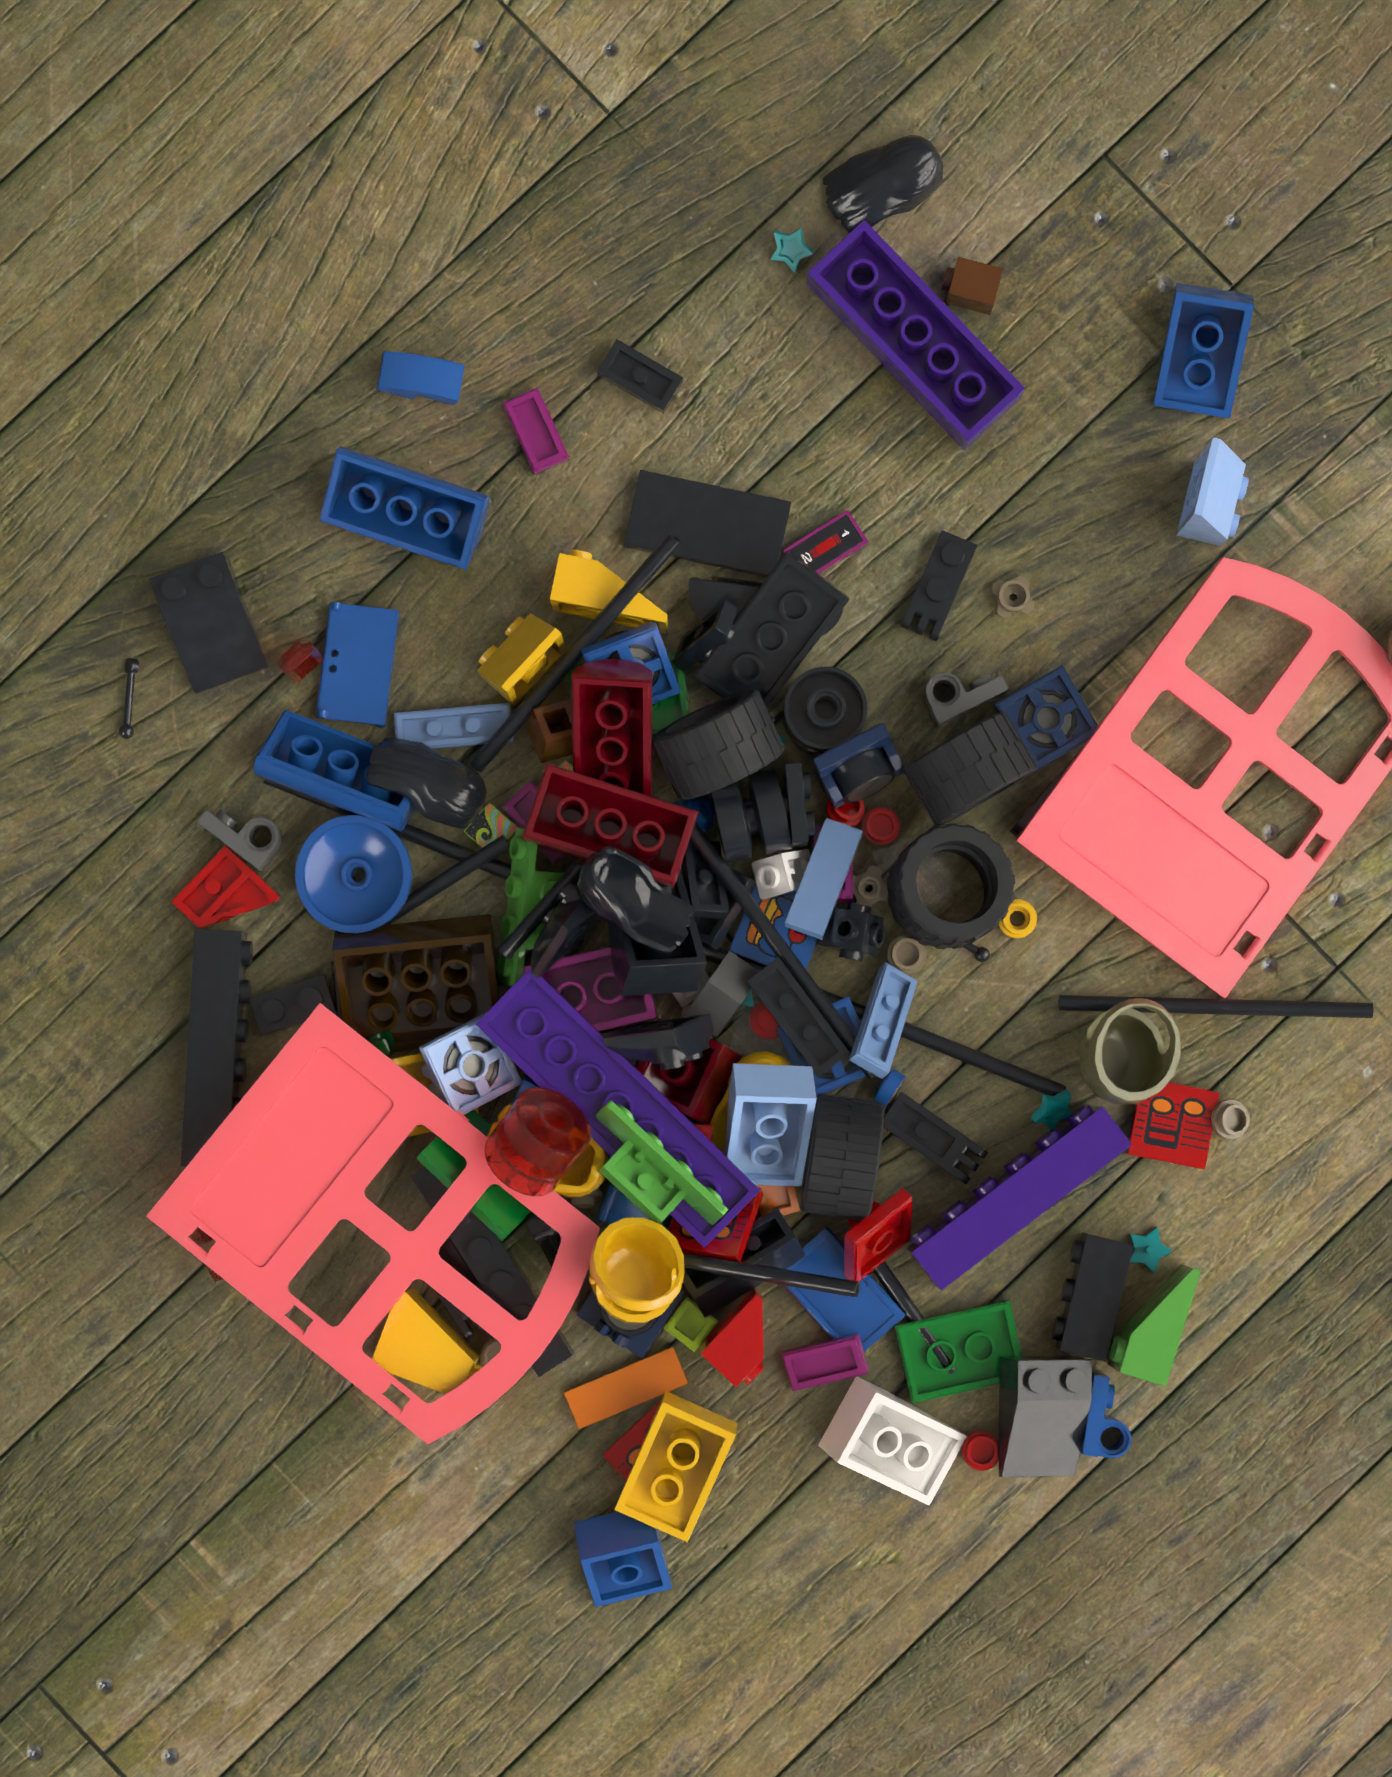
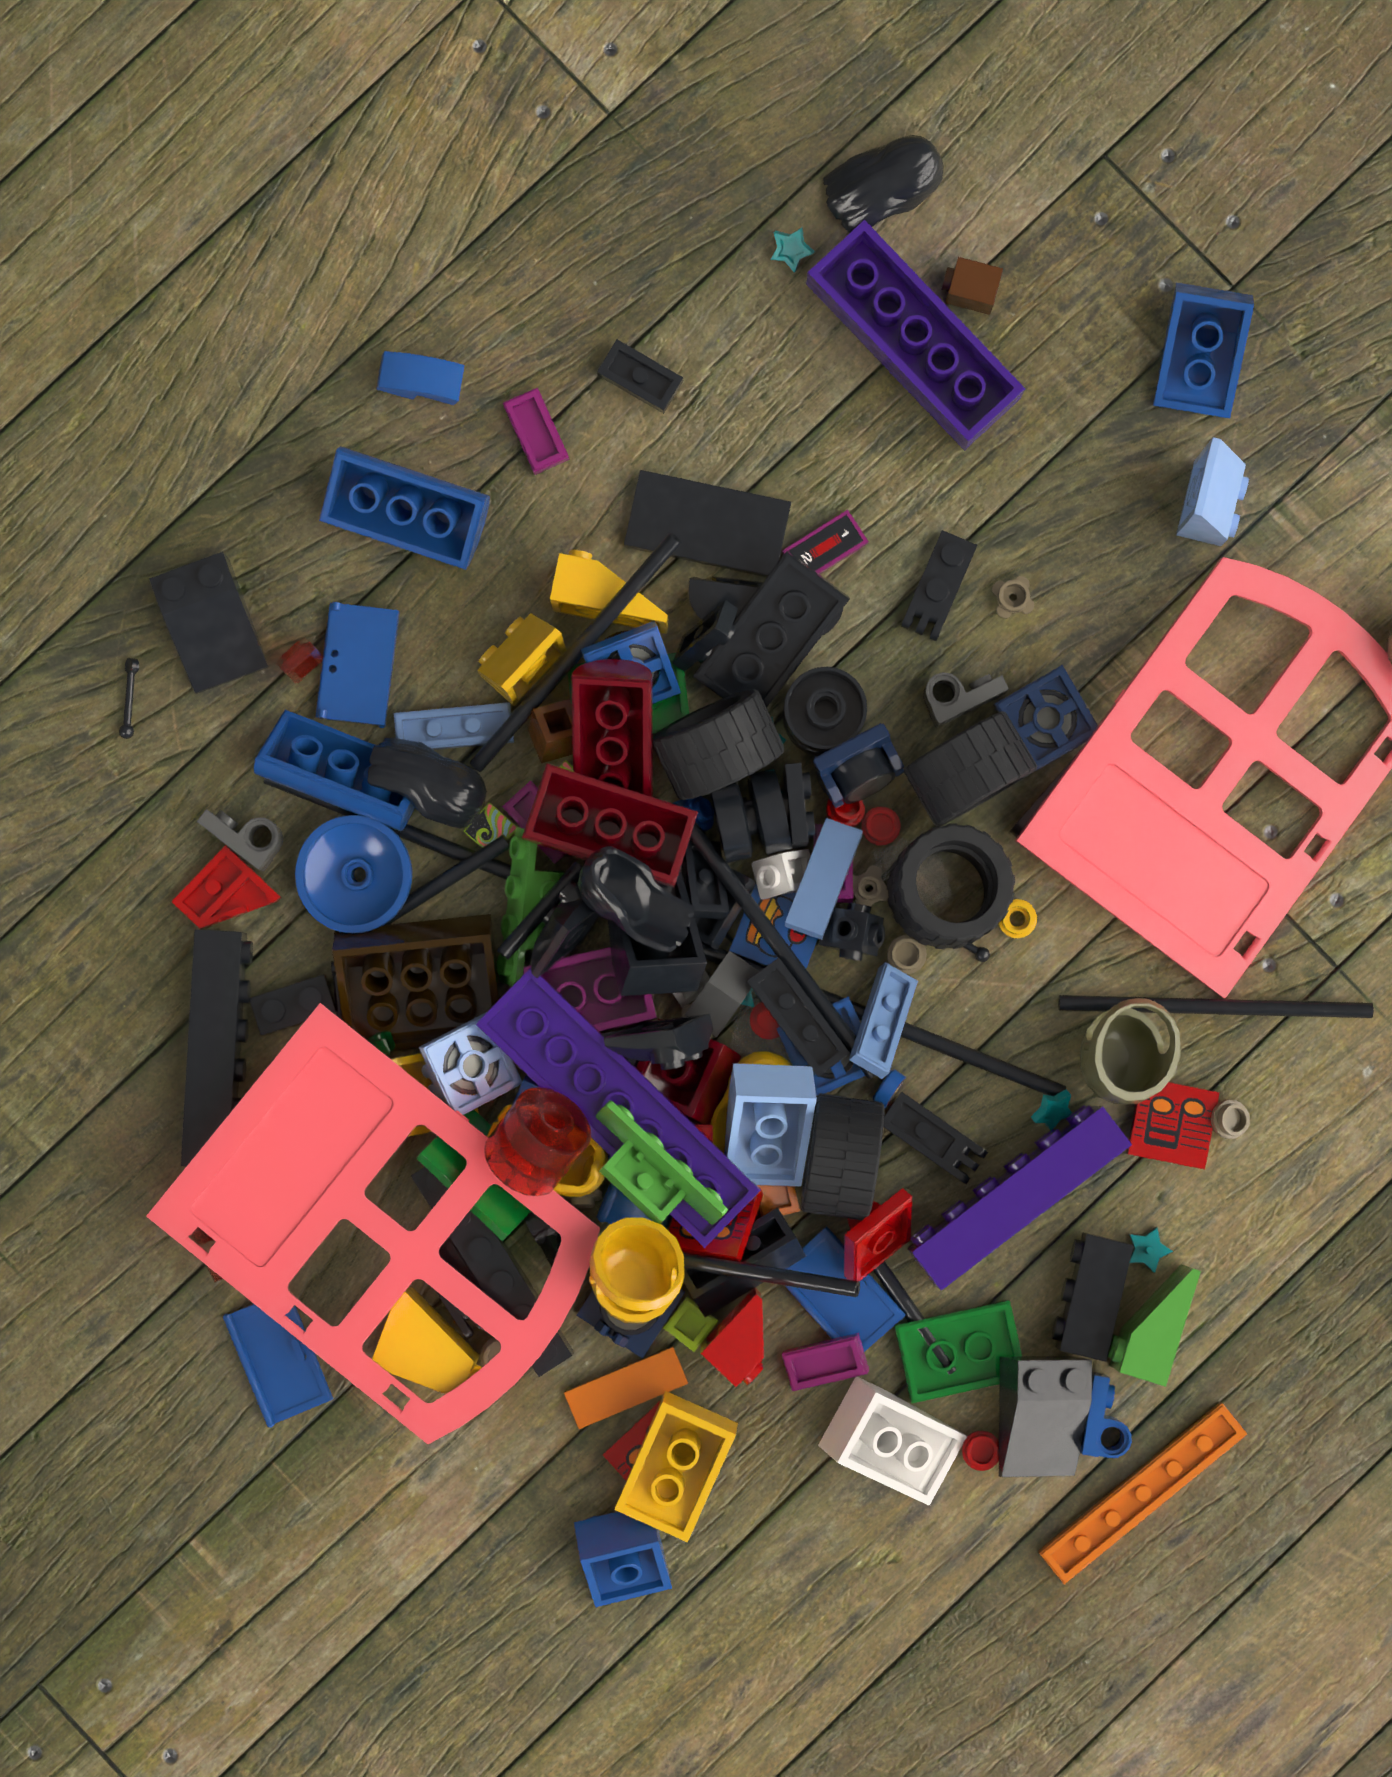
(277, 1364): none -> blue door
(1142, 1492): none -> orange tile

